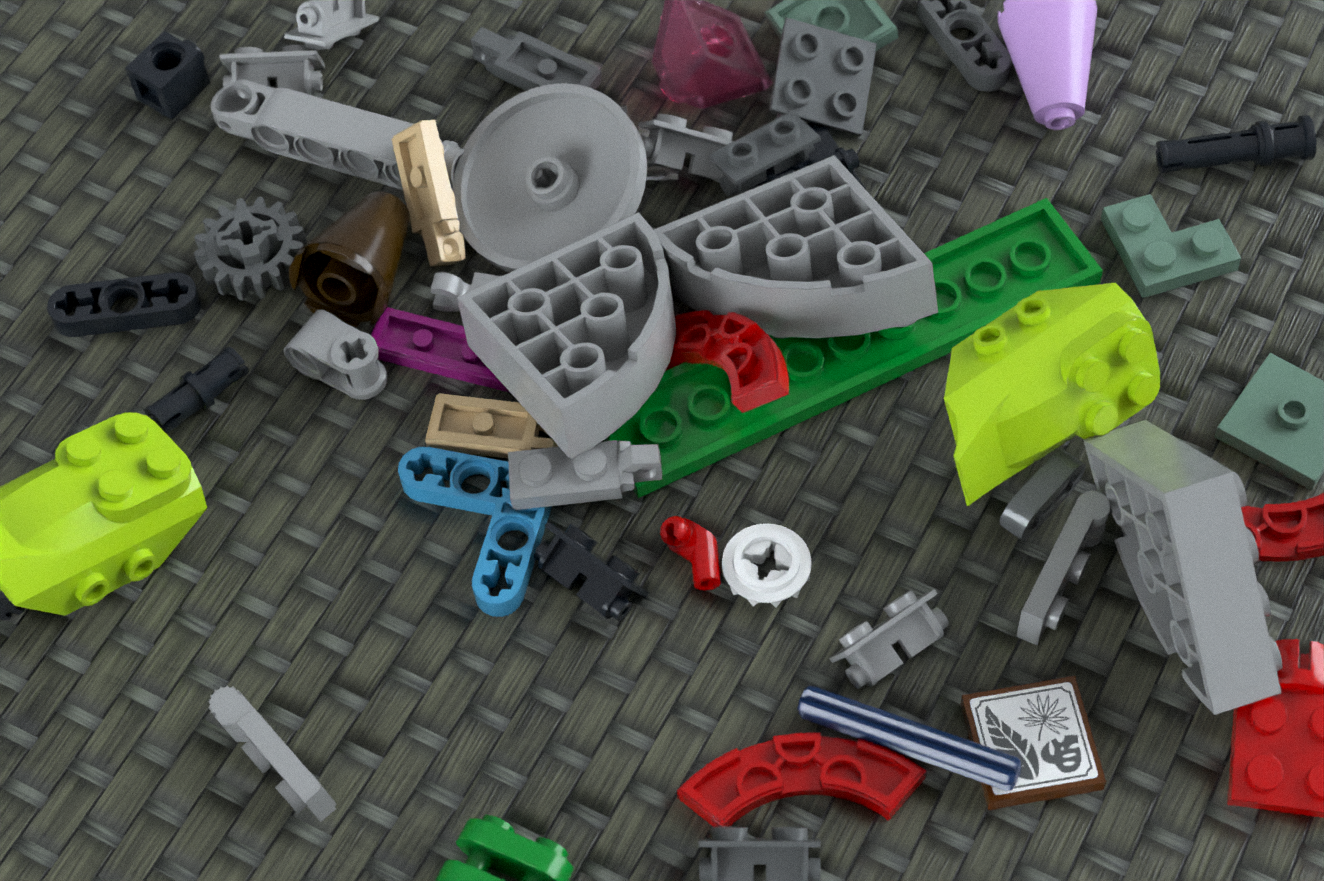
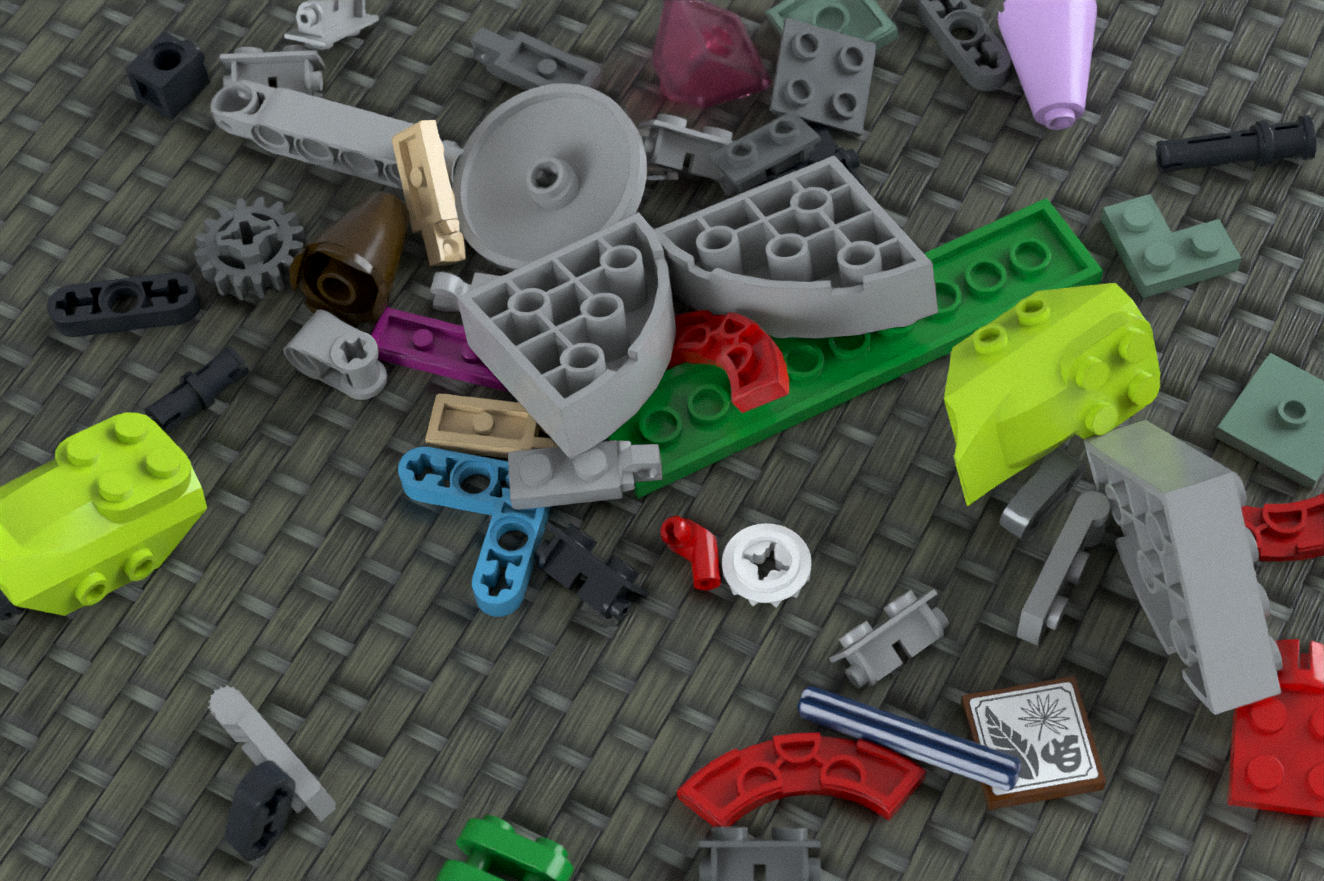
(259, 810): none -> black beam

